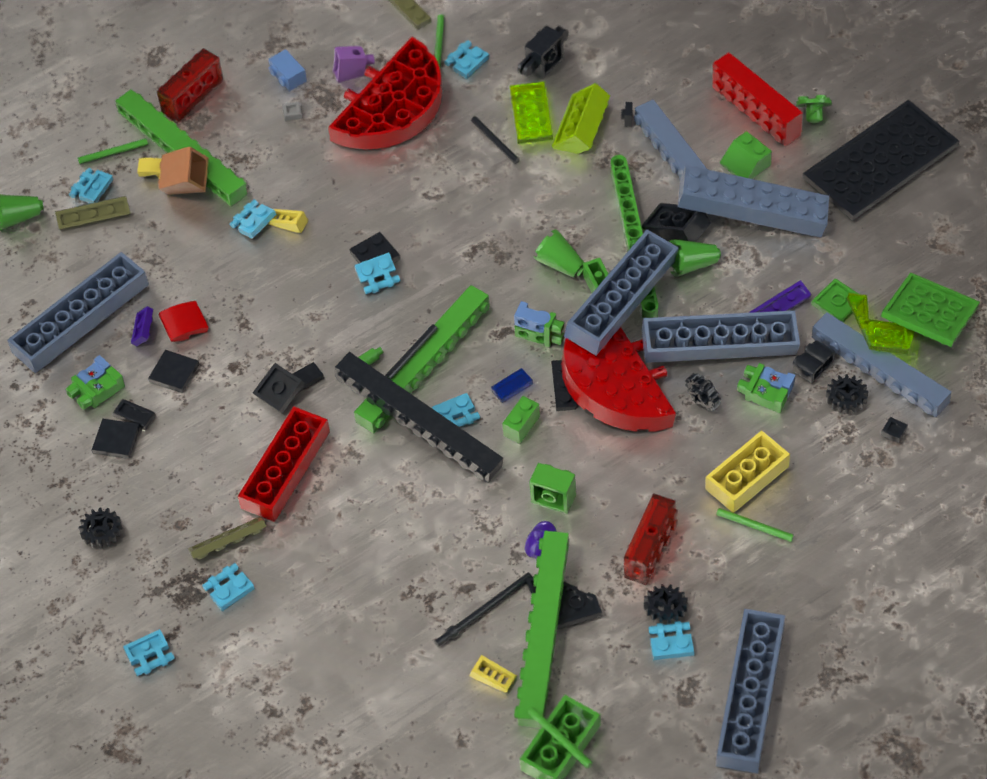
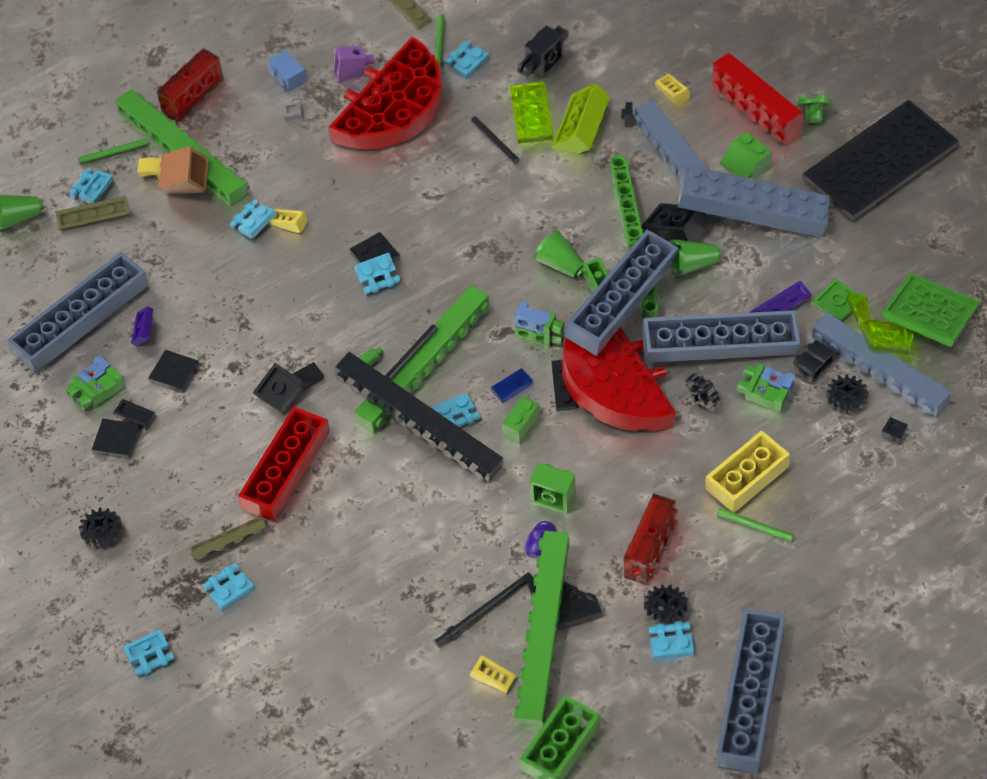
(183, 320): red slope -> none
(560, 737): bright green bar -> none
(674, 91): none -> light yellow slope

